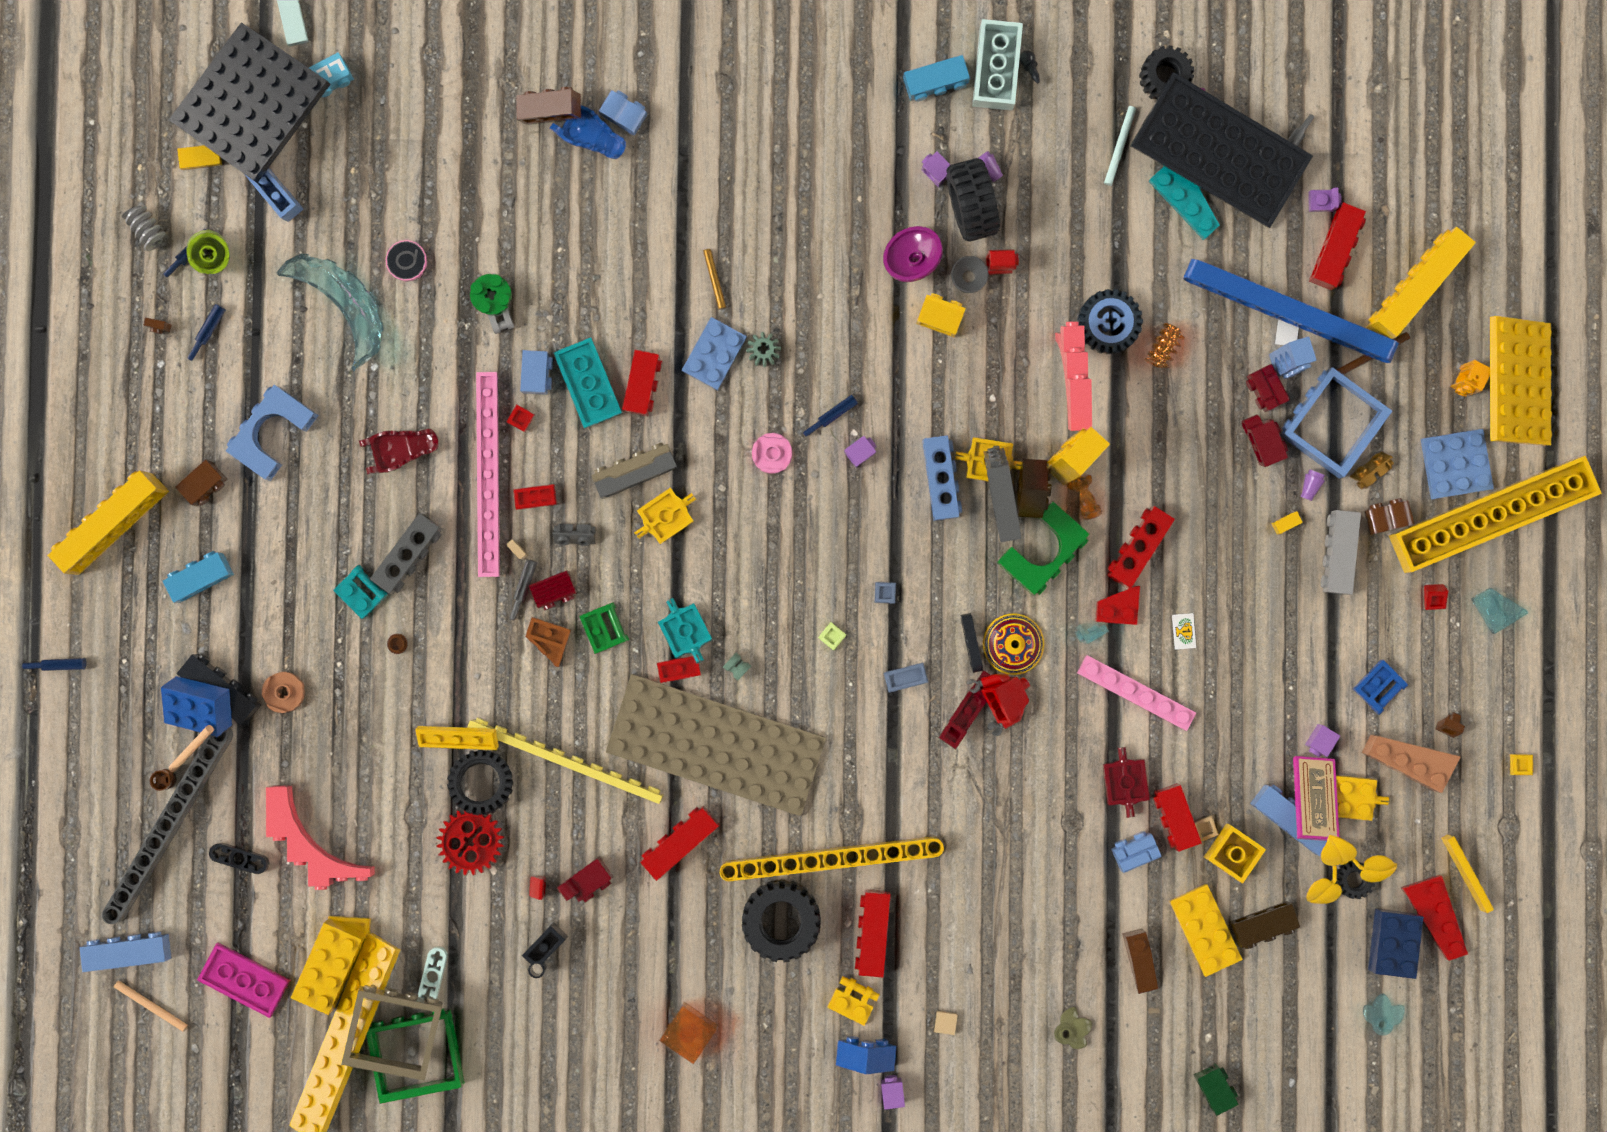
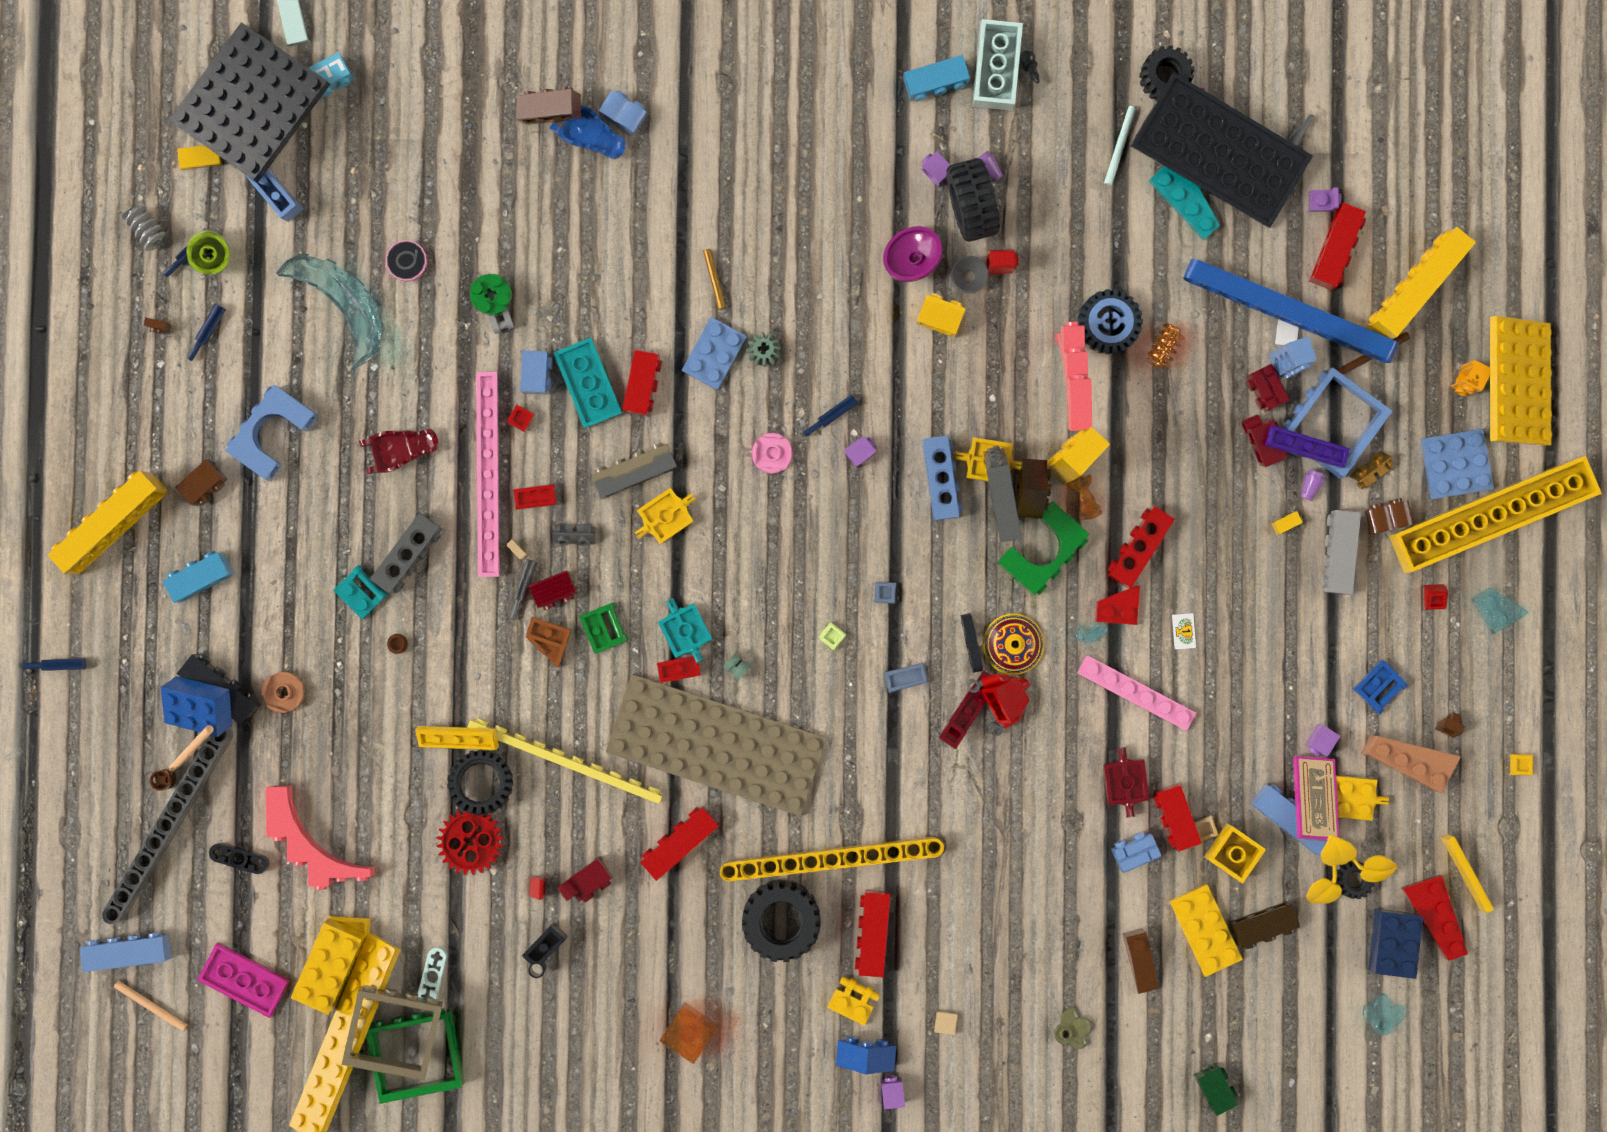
(1307, 446): none -> dark purple tile

